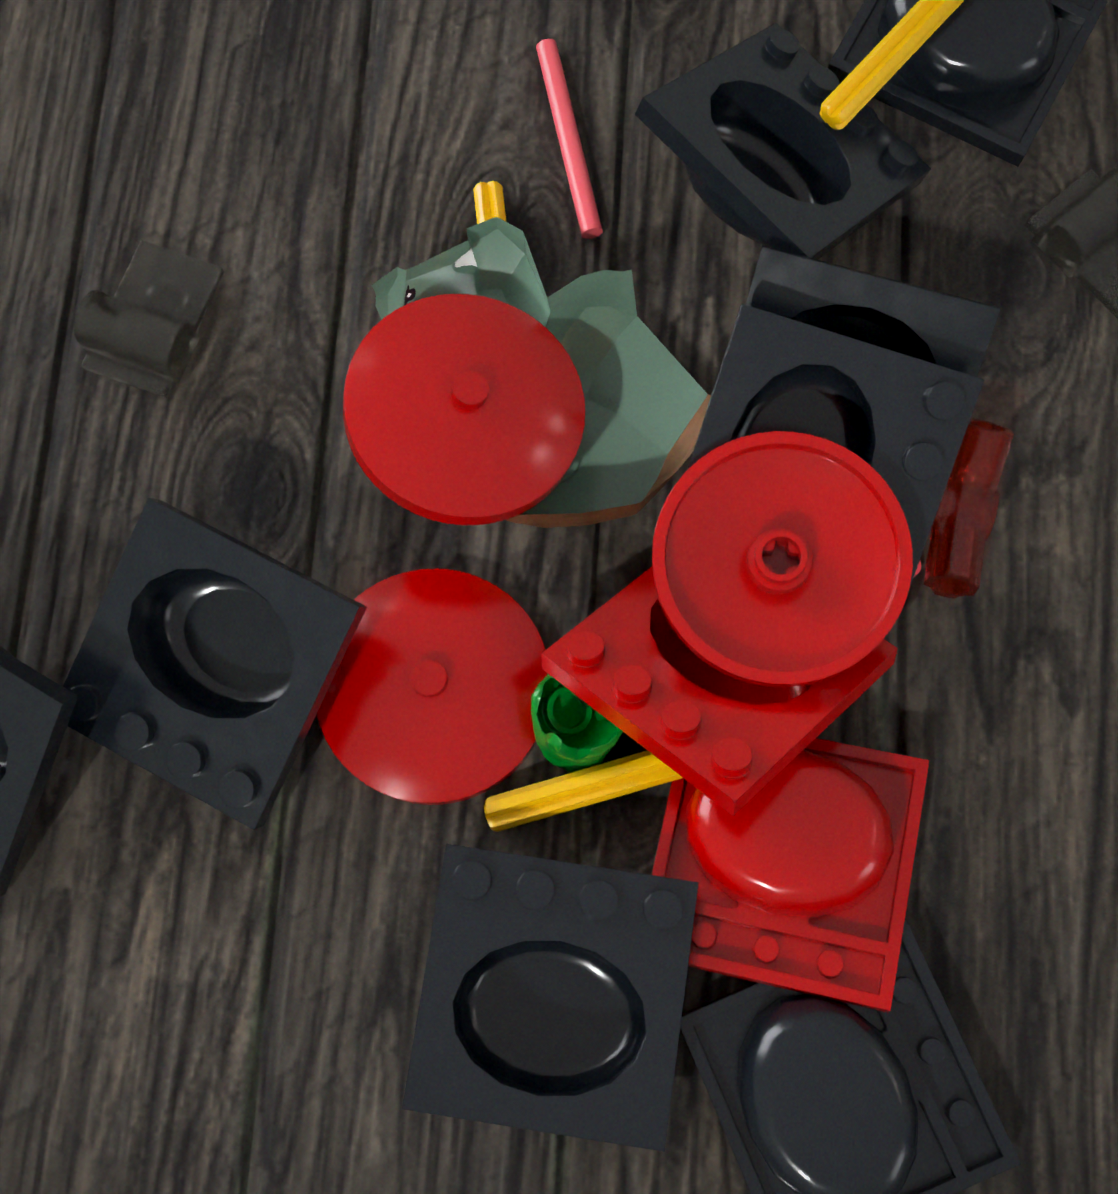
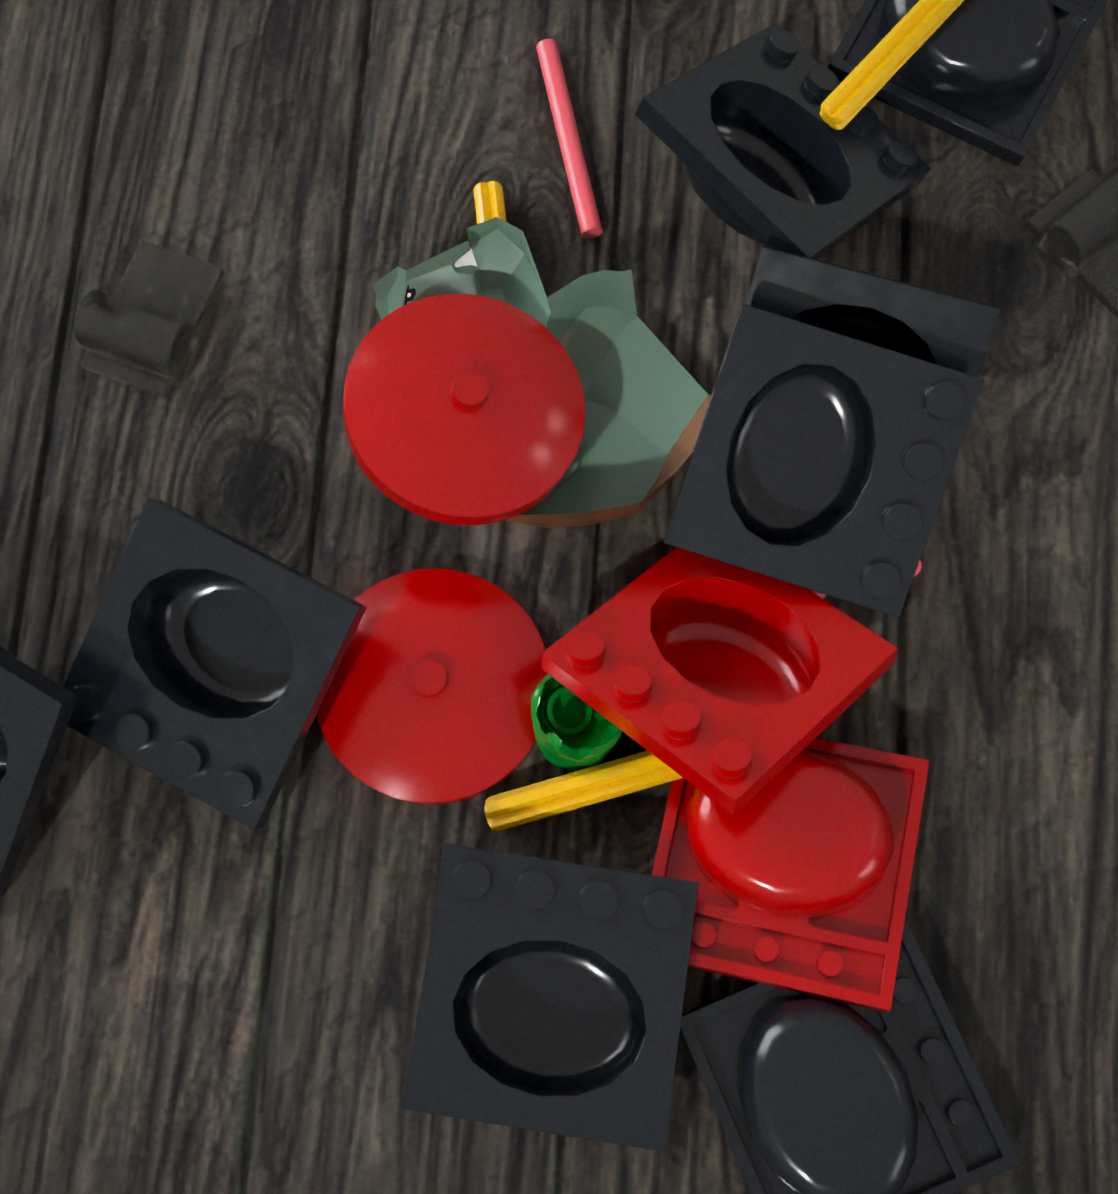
(781, 559): red dish -> none
(967, 511): clear red piece -> none

